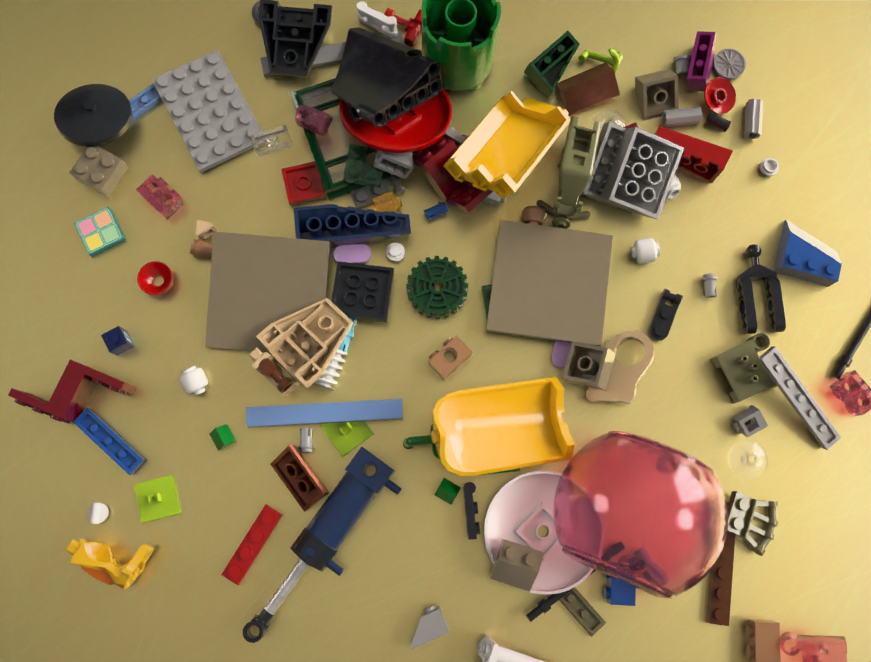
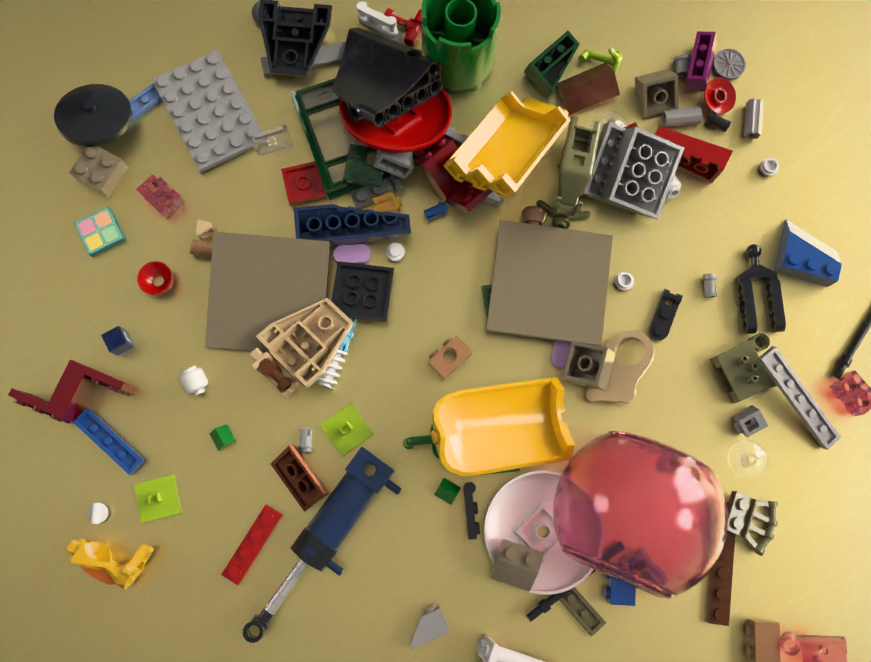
(314, 121): clear pink piece -> none
(324, 413): medium blue tile -> none
(422, 287): dark green piece -> none
(624, 281): none -> white plate
(645, 250): white head -> none

